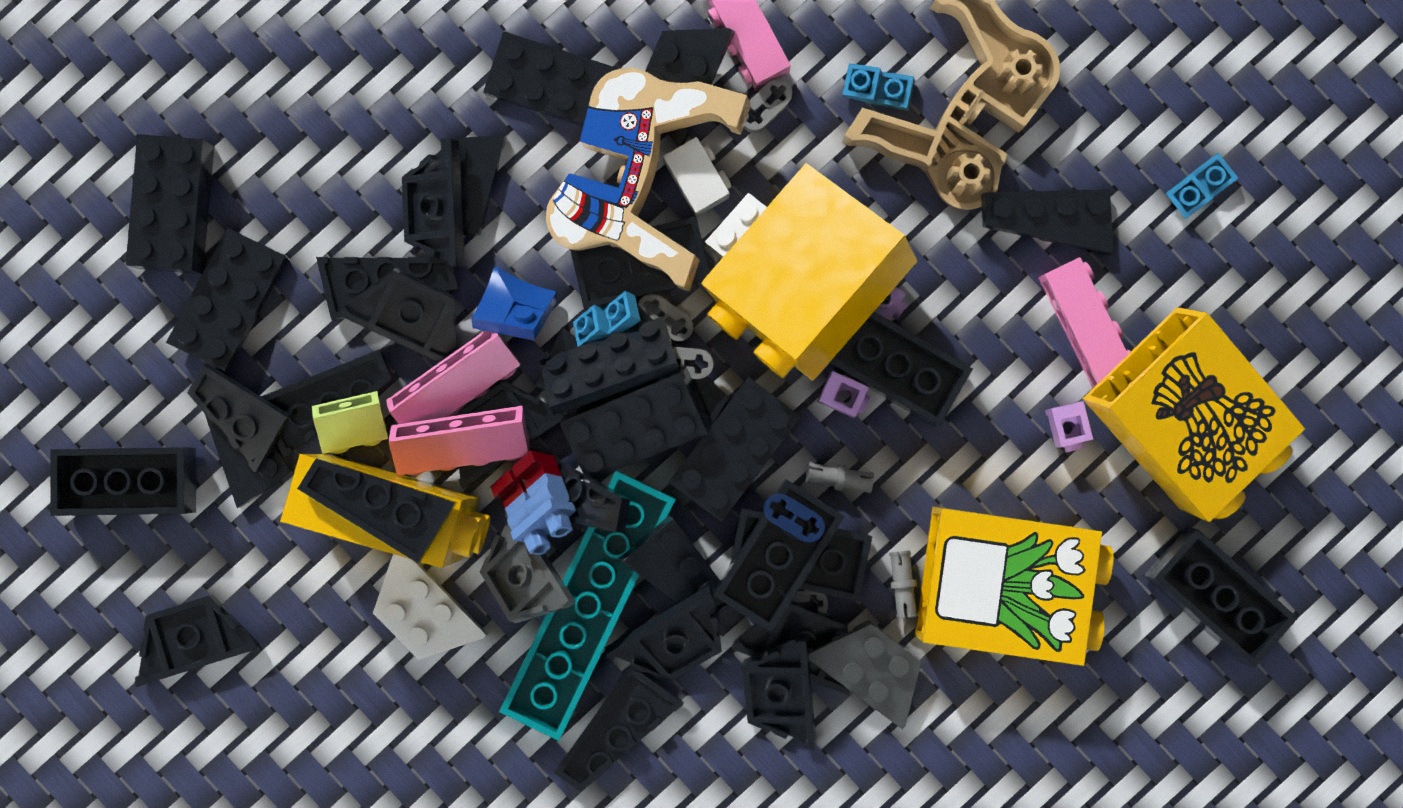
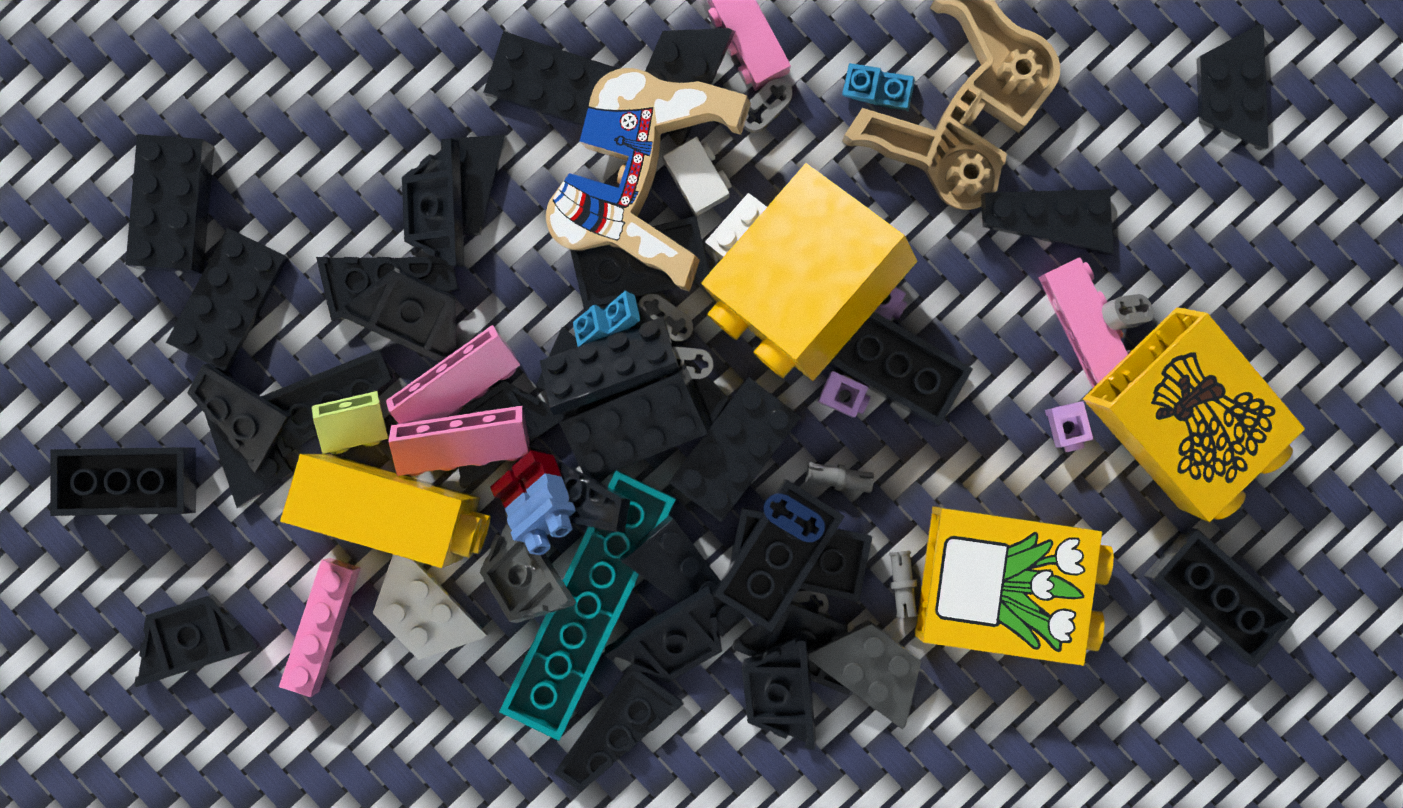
(319, 627): none -> bright pink brick
(387, 510): black wing -> none
(513, 306): blue plate -> none
(1133, 312): none -> light grey beam
(1201, 185): dark azure slope -> none
(1234, 88): none -> black wing

